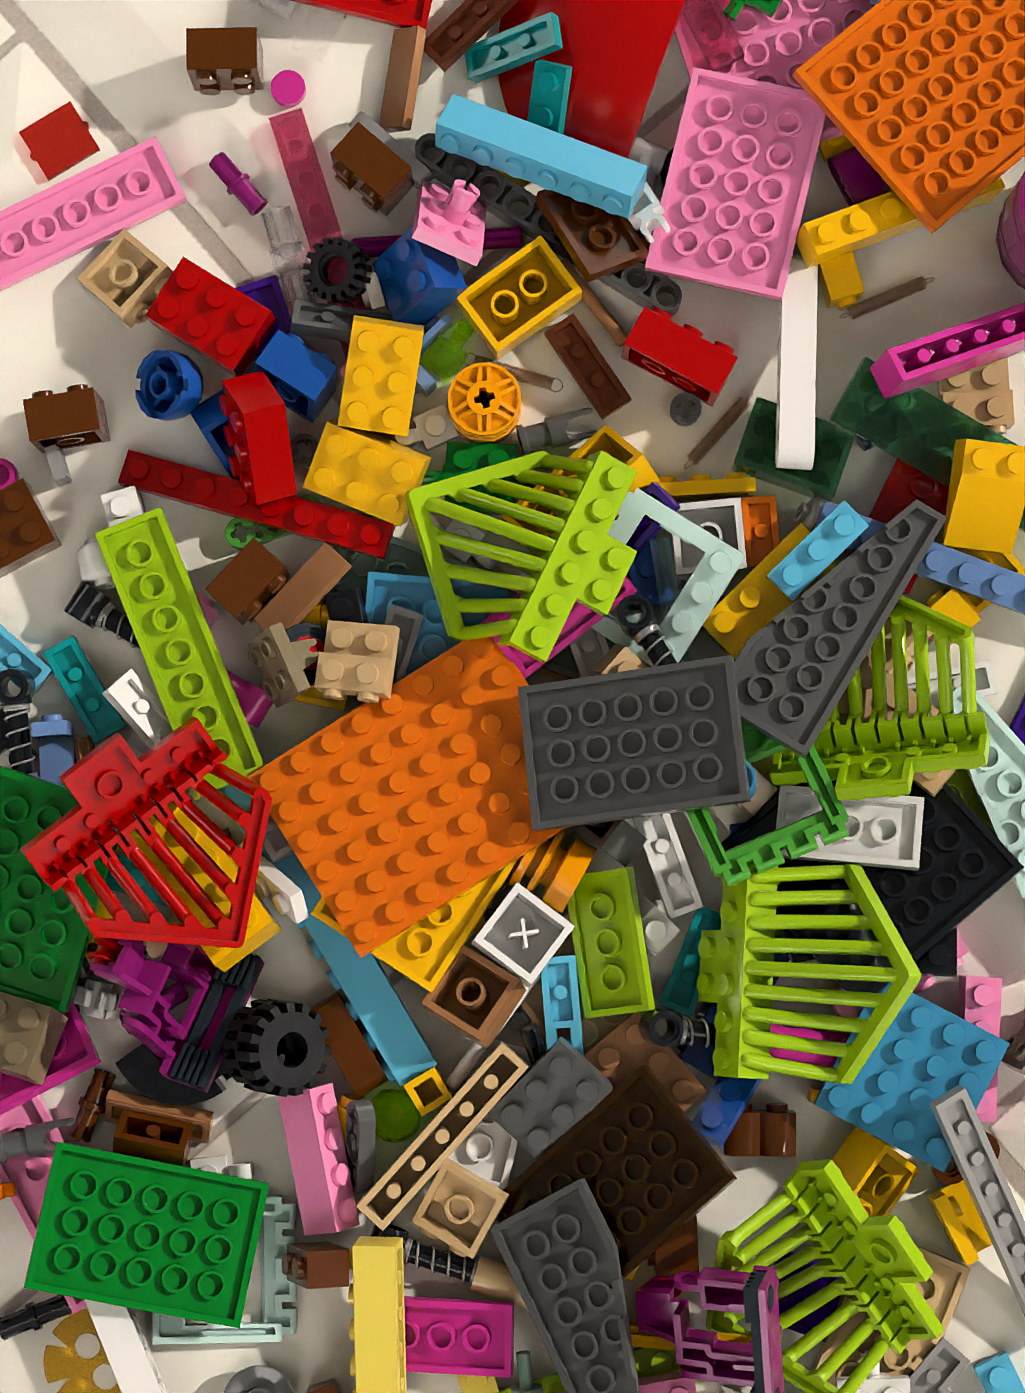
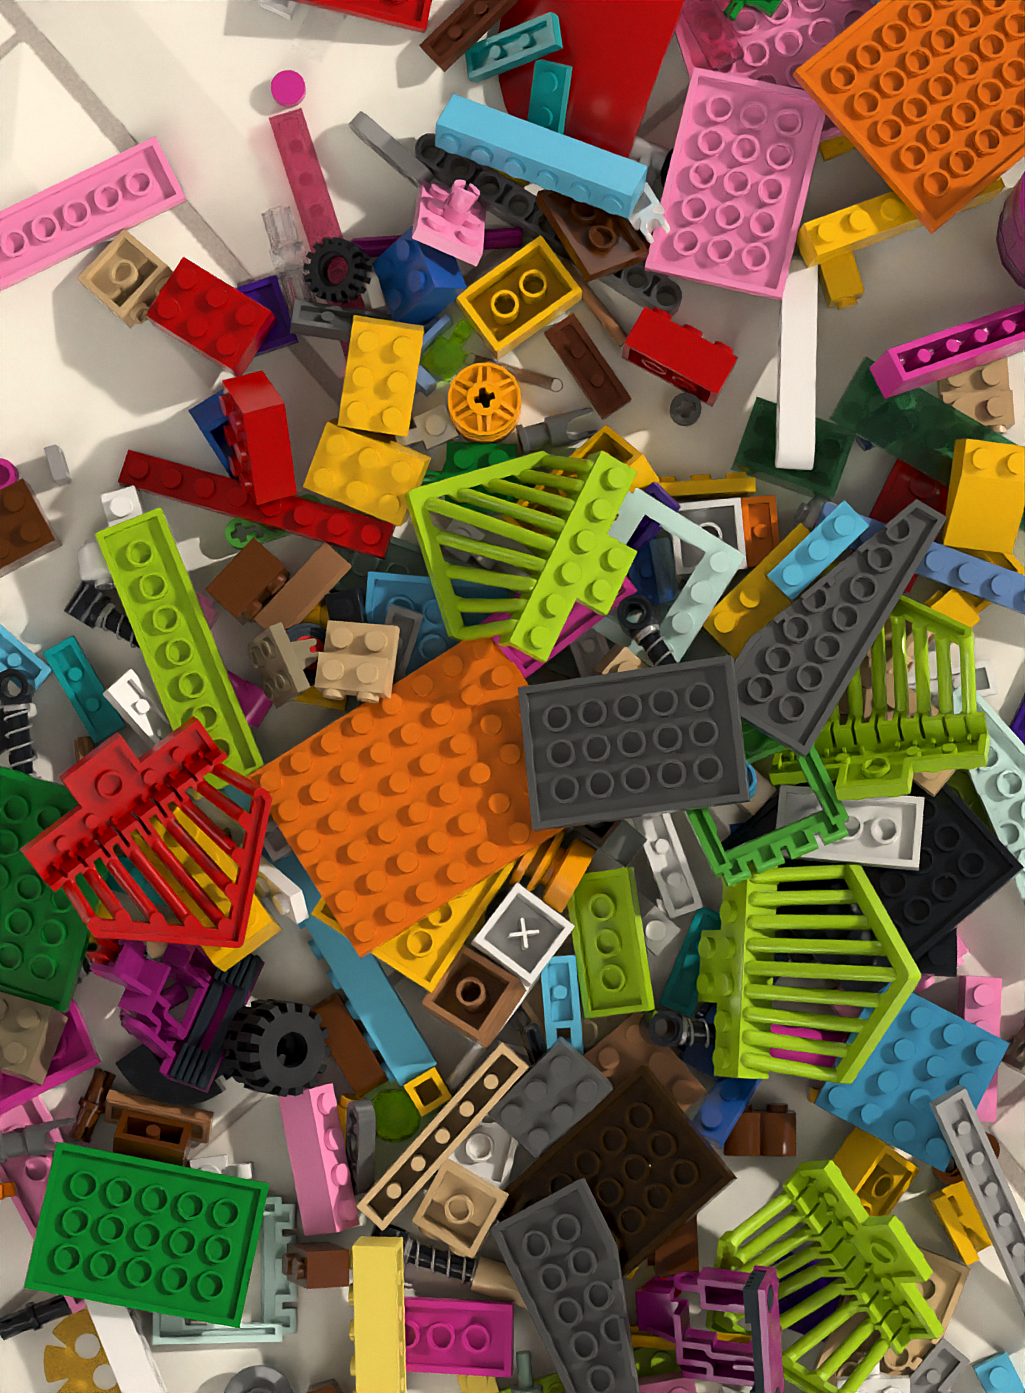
(55, 746): medium blue bracket -> none
(59, 141): clear red piece -> none
(66, 418): reddish brown brick -> none
(96, 998): light grey gear -> none
(169, 385): blue cylinder -> none
(224, 60): reddish brown brick -> none
(238, 183): magenta axle -> none
(294, 449): dark grey bush -> none
(298, 374): blue brick -> none
(371, 169): reddish brown brick -> none
(402, 79): medium nougat tile -> none
(721, 431): medium nougat piece -> none
(855, 177): magenta beam -> none
(860, 313): medium nougat piece -> none

